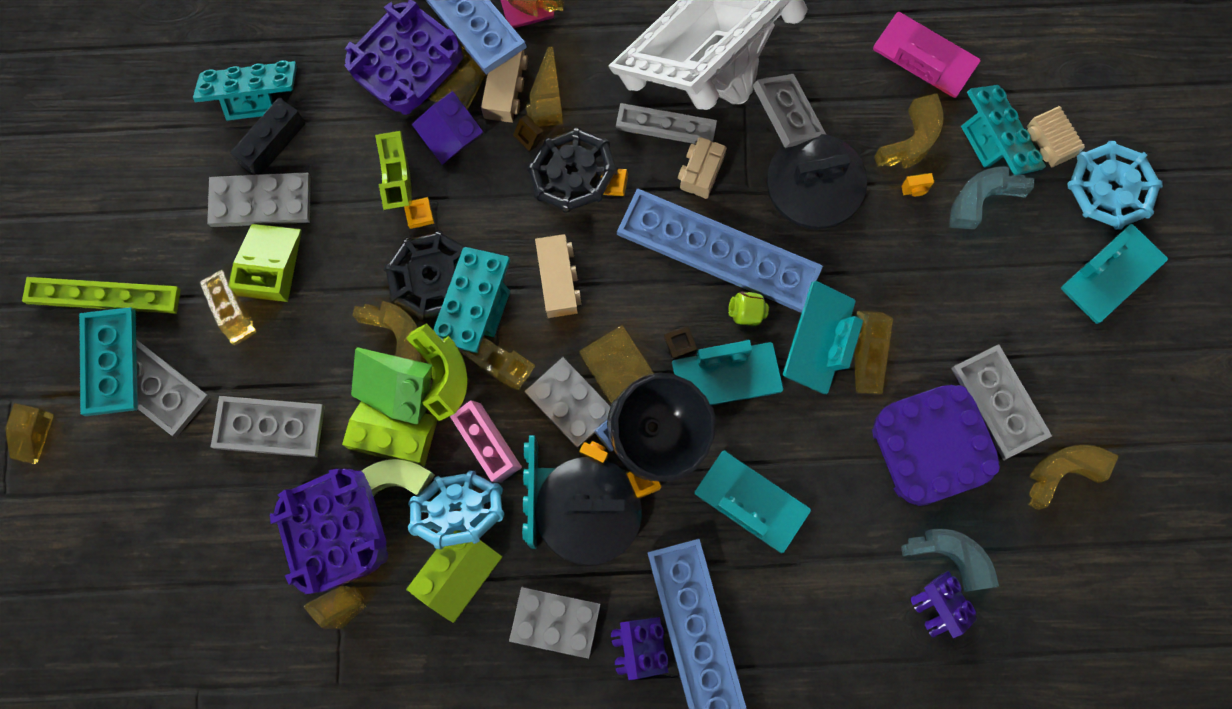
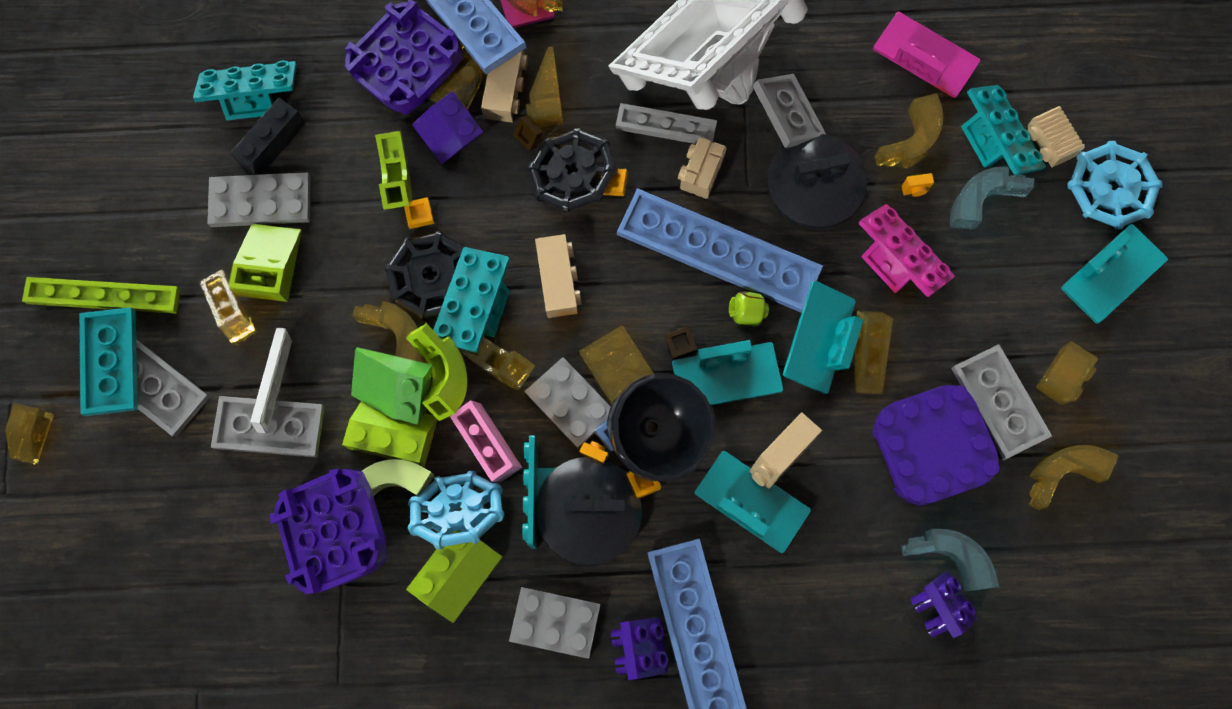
(271, 381): none -> white tile
(336, 607): clear yellow slope -> none
(784, 451): none -> tan brick
(901, 255): none -> dark pink bracket
(1067, 373): none -> clear yellow brick

